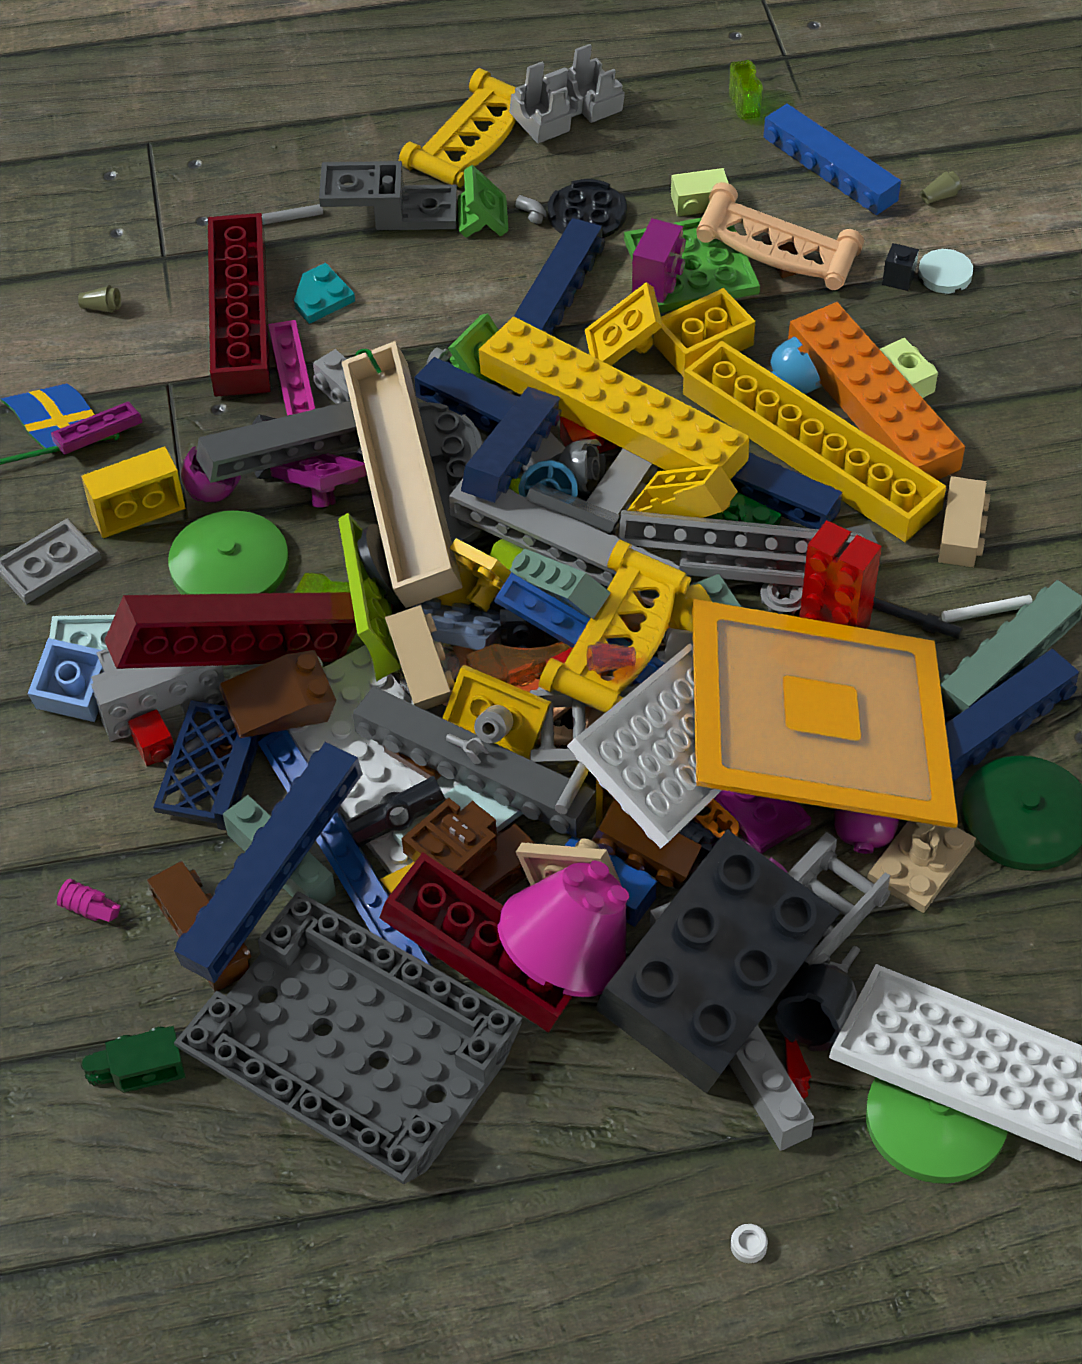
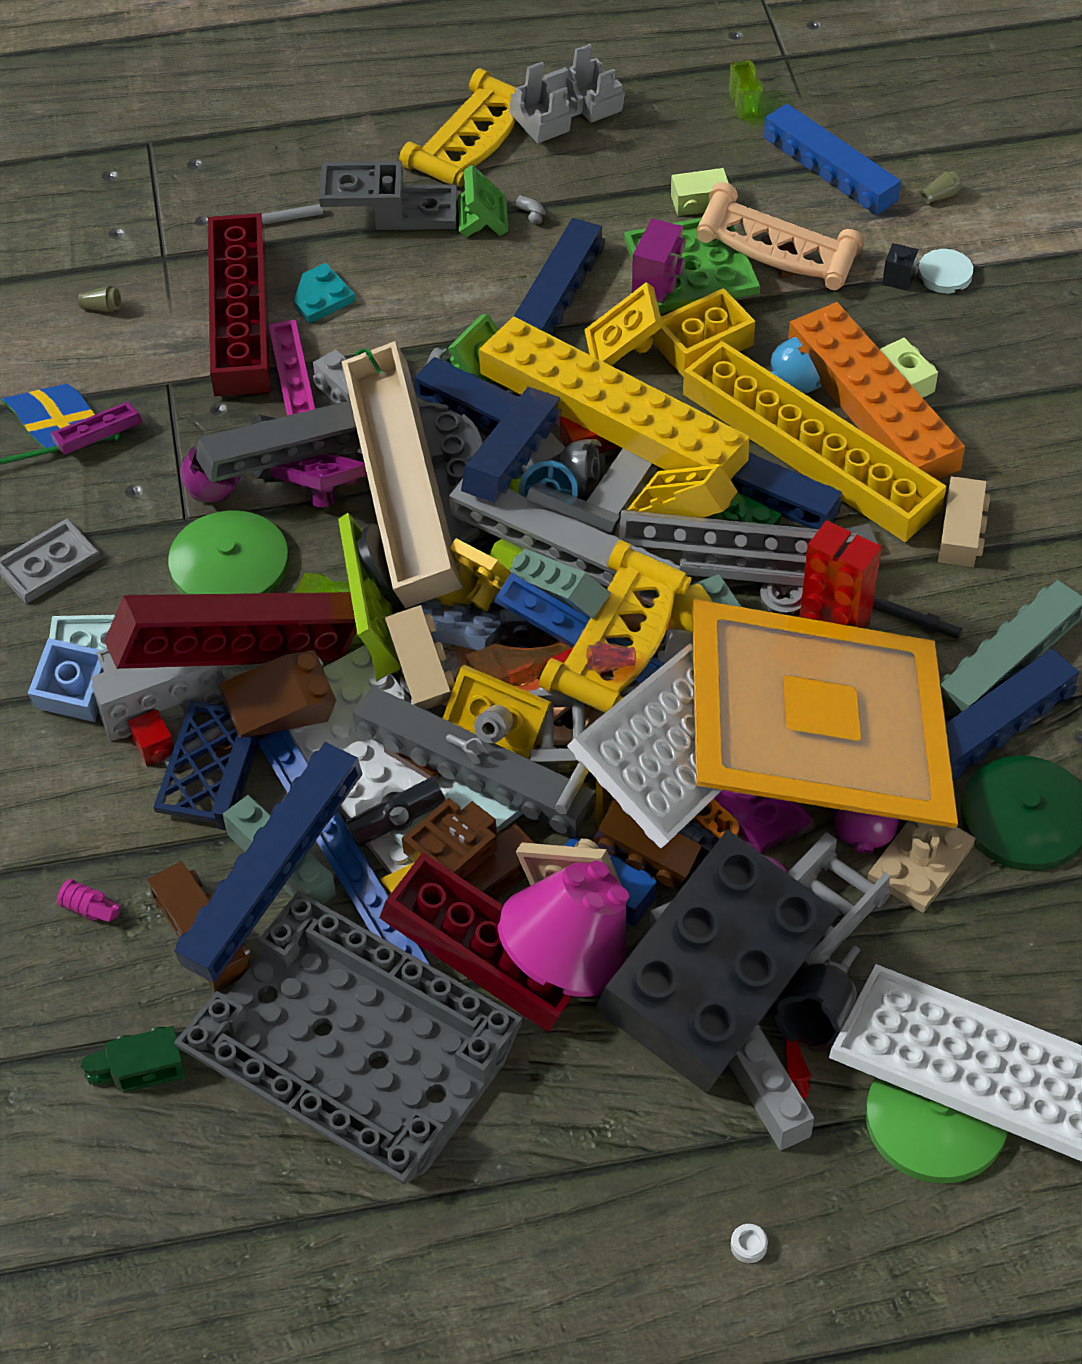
(133, 492): yellow brick -> none
(590, 202): black tile -> none
(985, 609): white bar -> none

